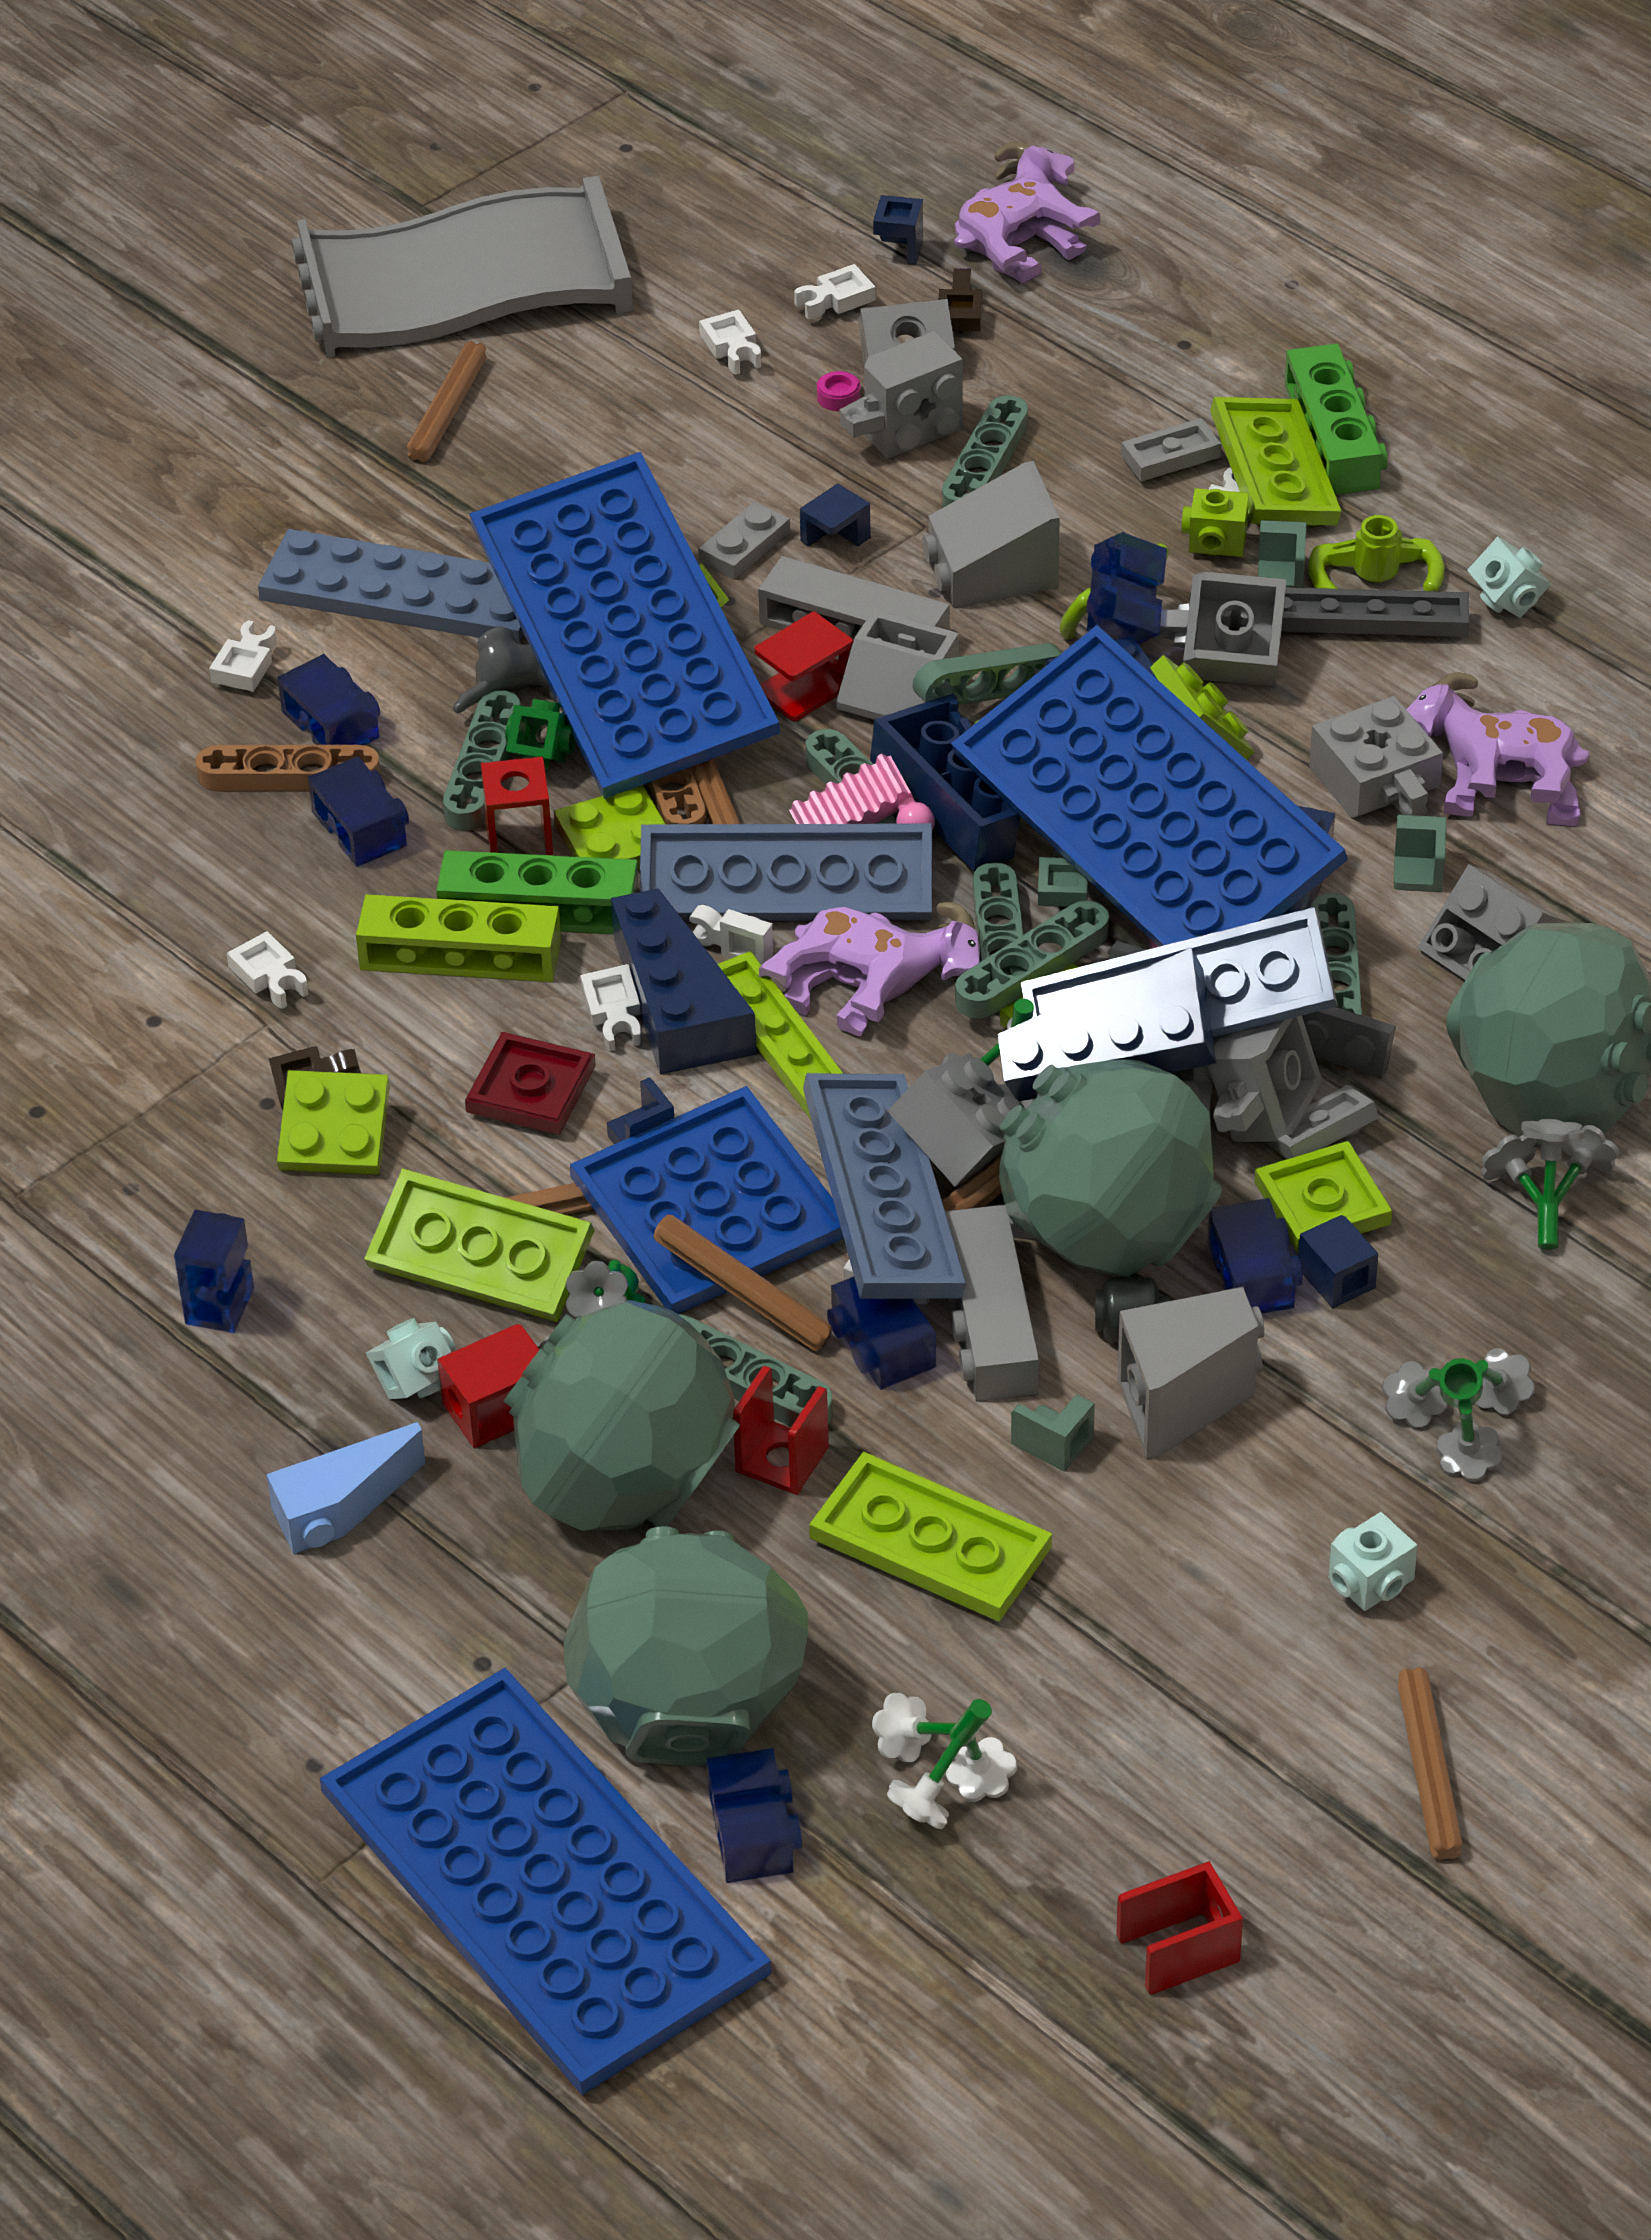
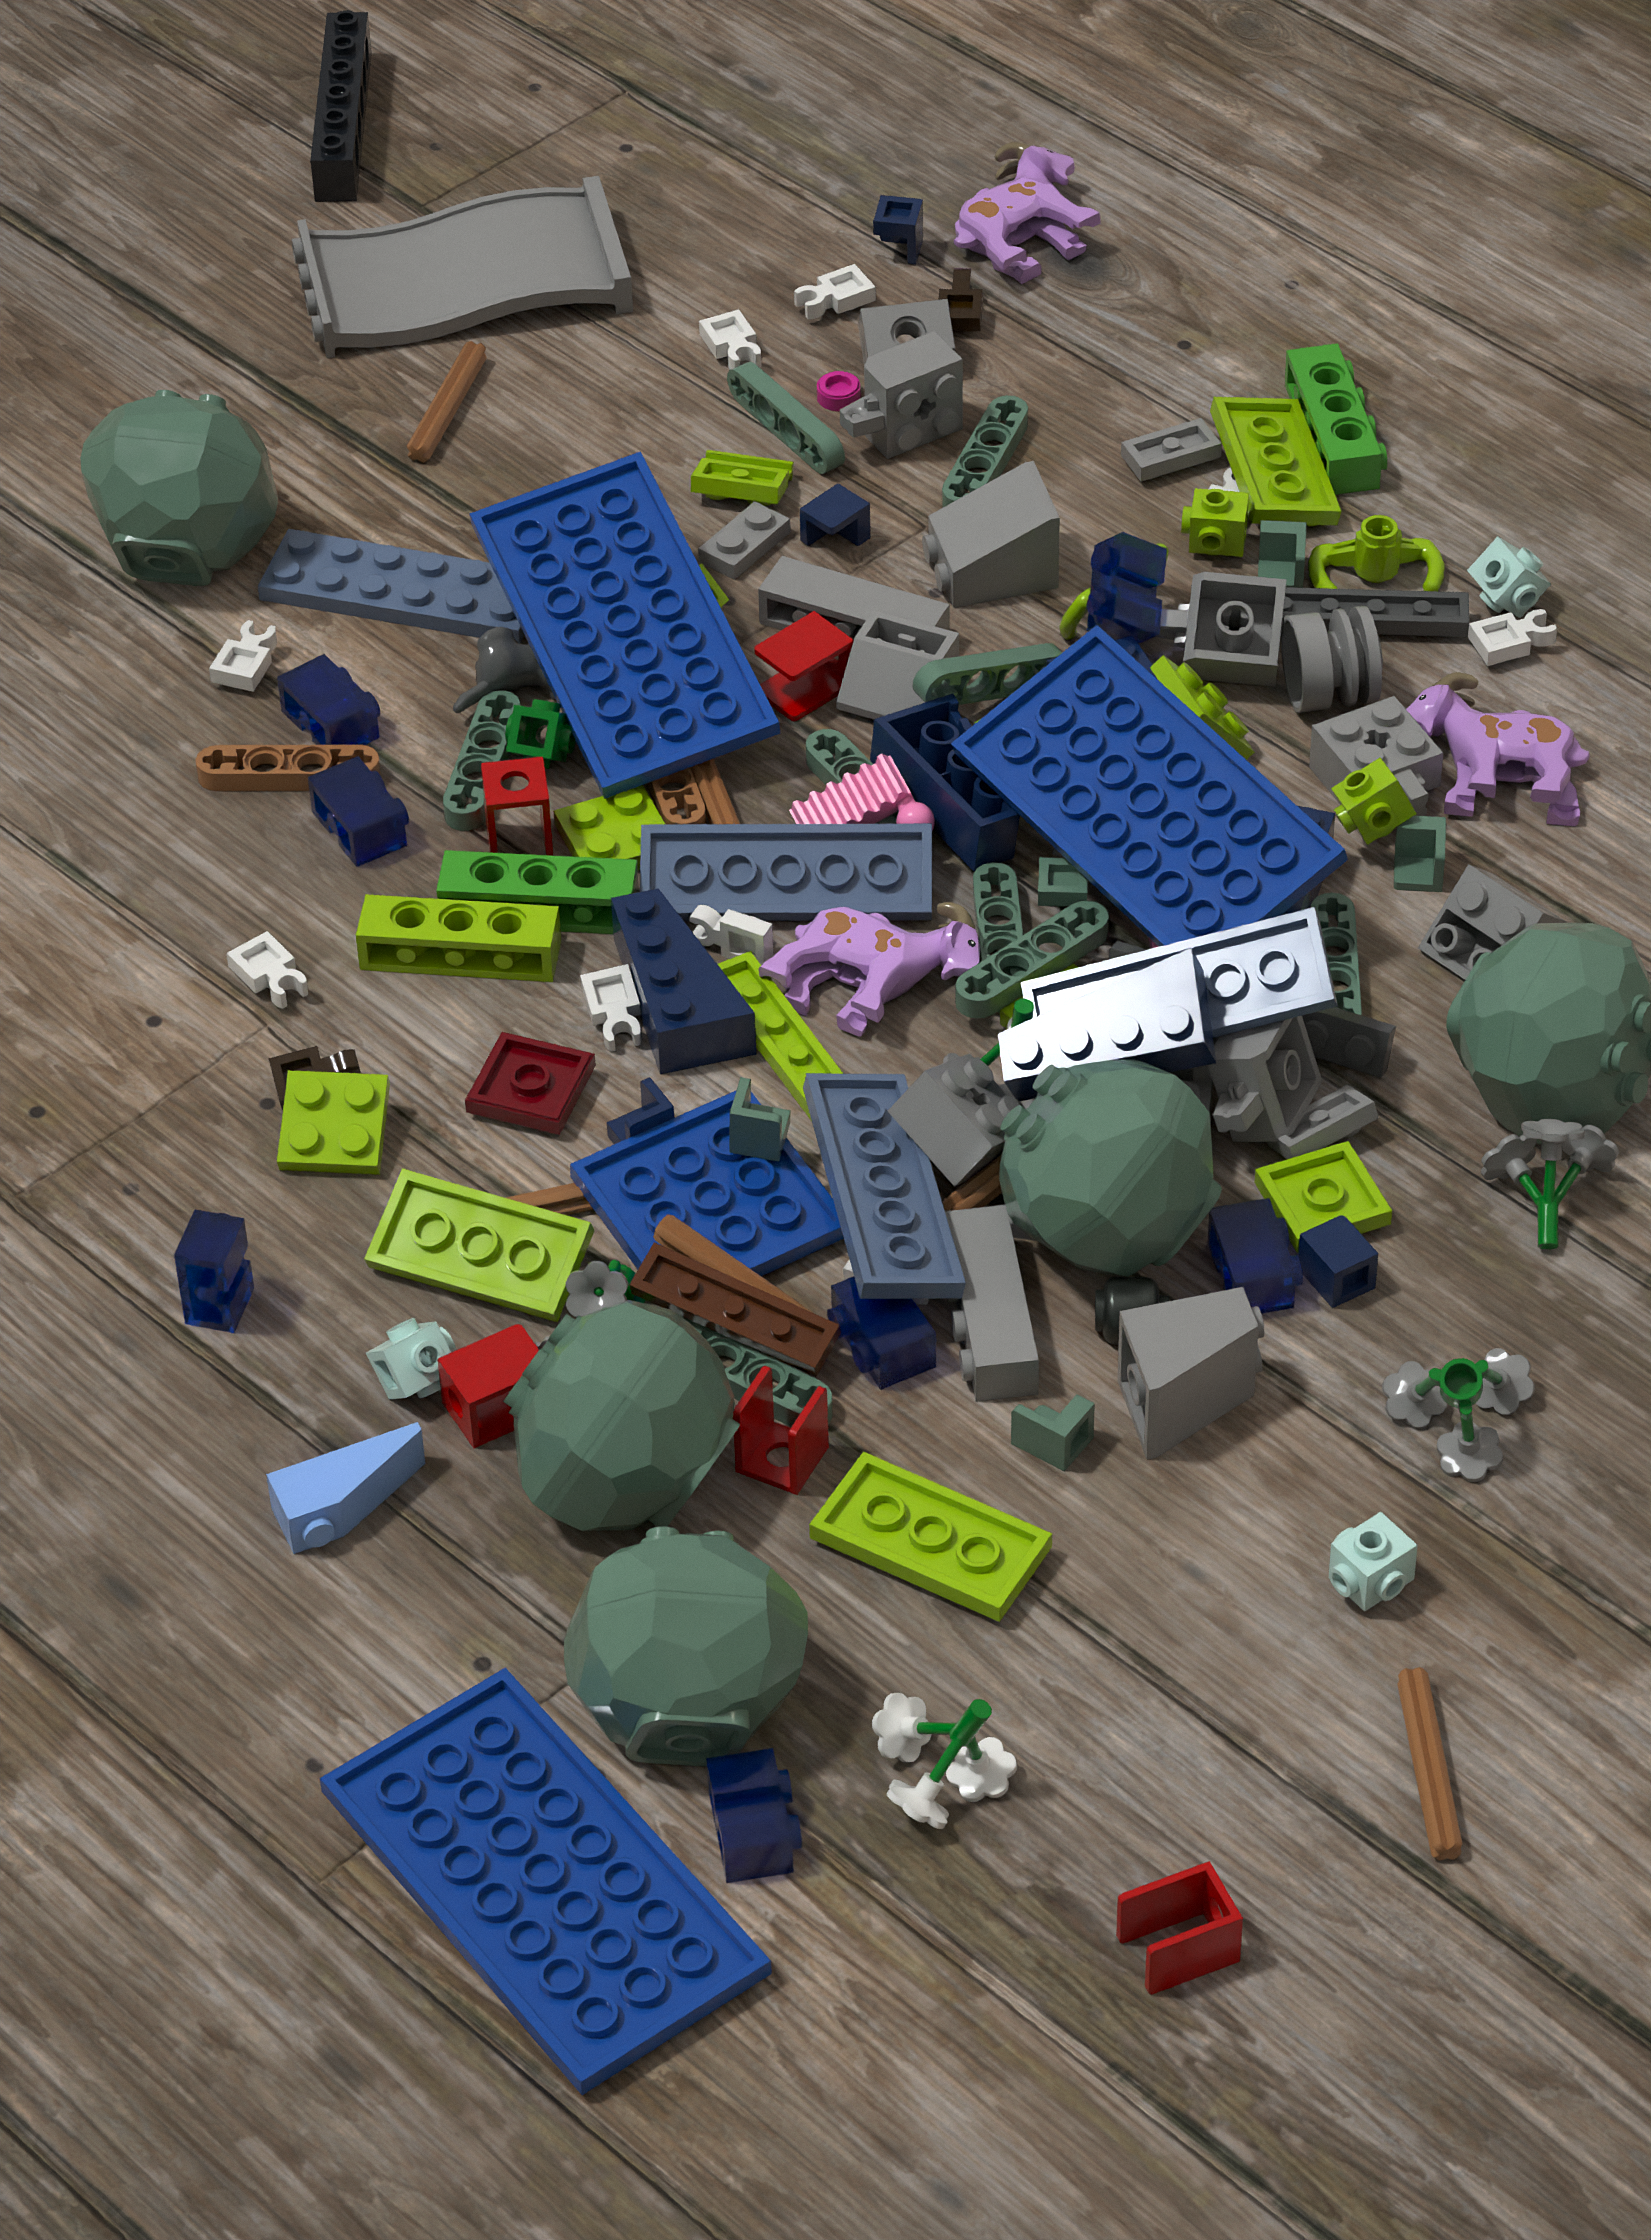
(178, 486): none -> sand green rock
(341, 107): none -> black brick
(735, 1309): none -> reddish brown plate
(741, 477): none -> lime plate
(756, 1128): none -> sand green panel
(786, 417): none -> sand green beam
(1338, 658): none -> light grey wheel
(1372, 802): none -> lime brick
(1506, 638): none -> white plate

